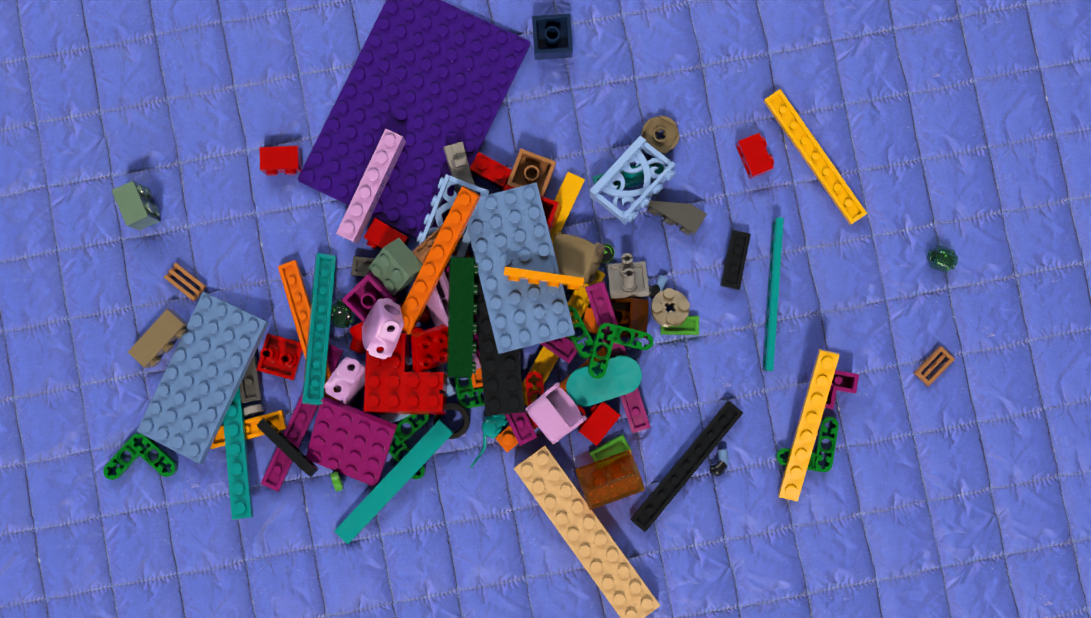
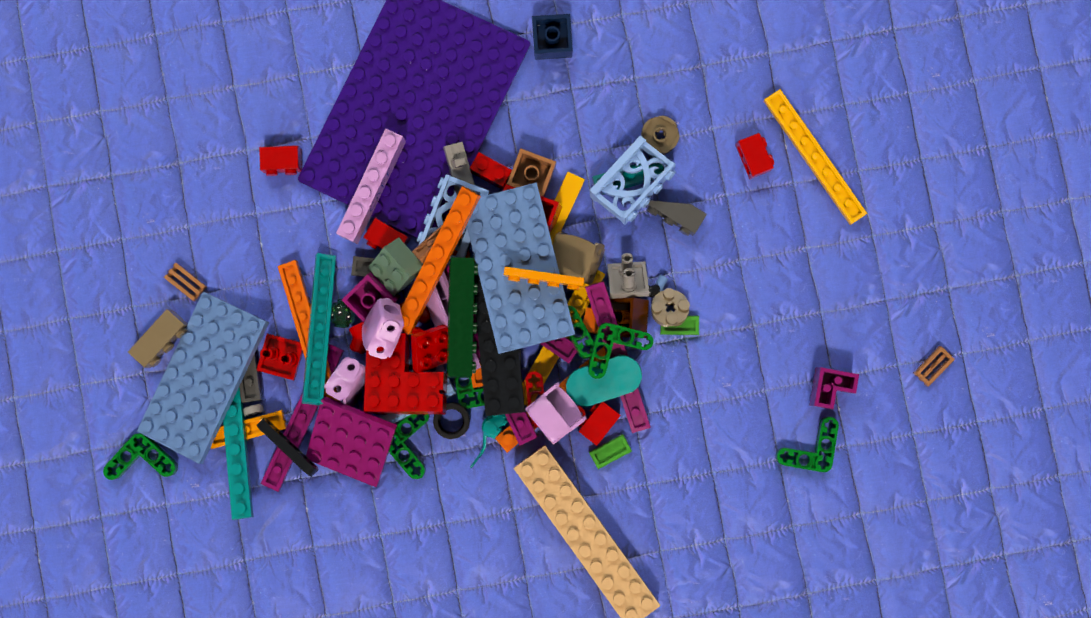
(136, 205): sand green brick -> none
(337, 482): bright green tile -> none
(393, 481): teal tile -> none
(608, 254): black tile -> none
(610, 479): clear orange brick -> none
(686, 466): black plate -> none
(722, 464): arm -> none
(735, 259): black plate -> none
(773, 294): teal tile -> none
(808, 424): yellow plate -> none
(942, 258): head -> none

